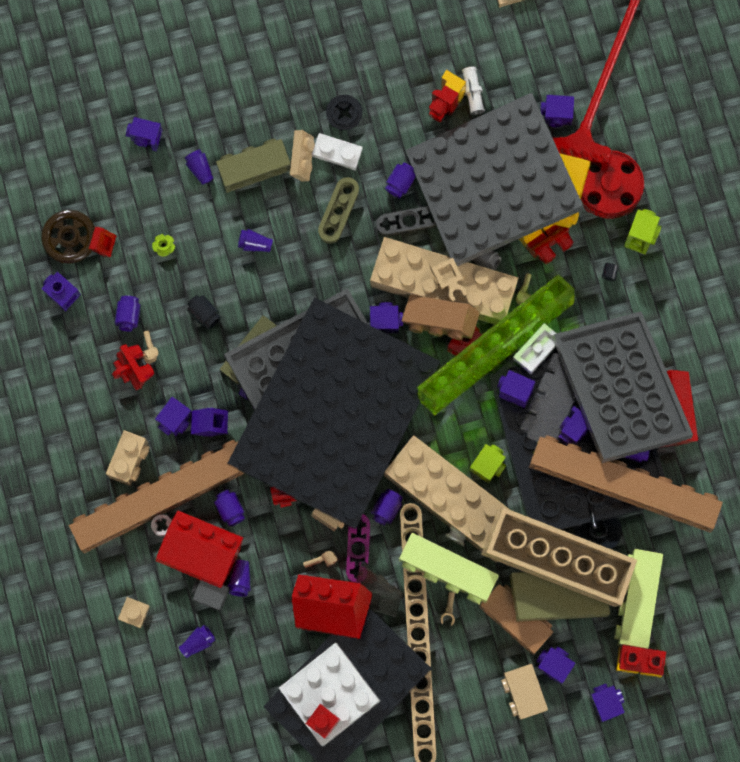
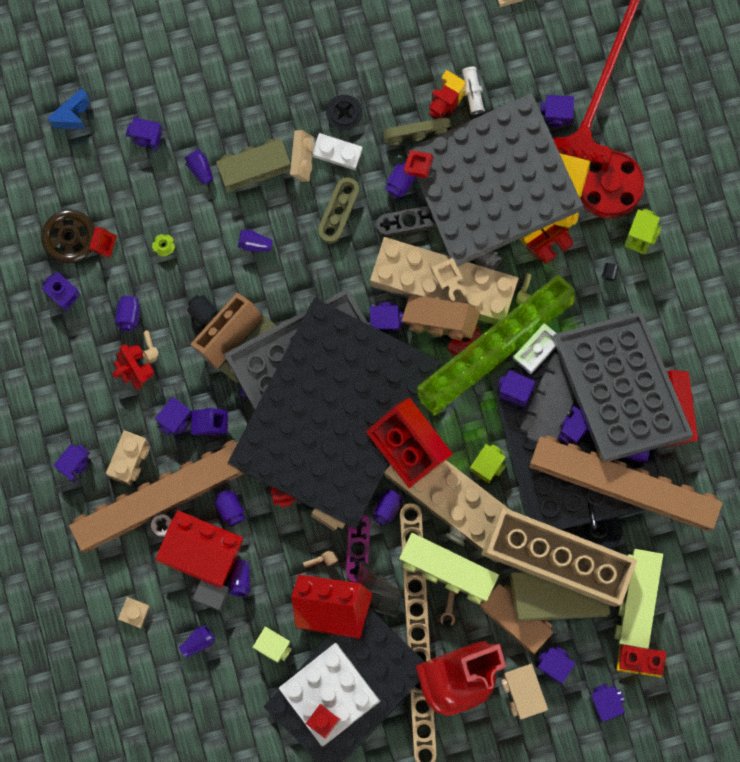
(65, 115): none -> blue slope
(72, 461): none -> dark purple brick
(227, 330): none -> medium nougat brick
(273, 645): none -> yellowish green brick
(409, 442): none -> red slope
(416, 131): none -> olive plate
(418, 164): none -> red plate
(460, 677): none -> red piece

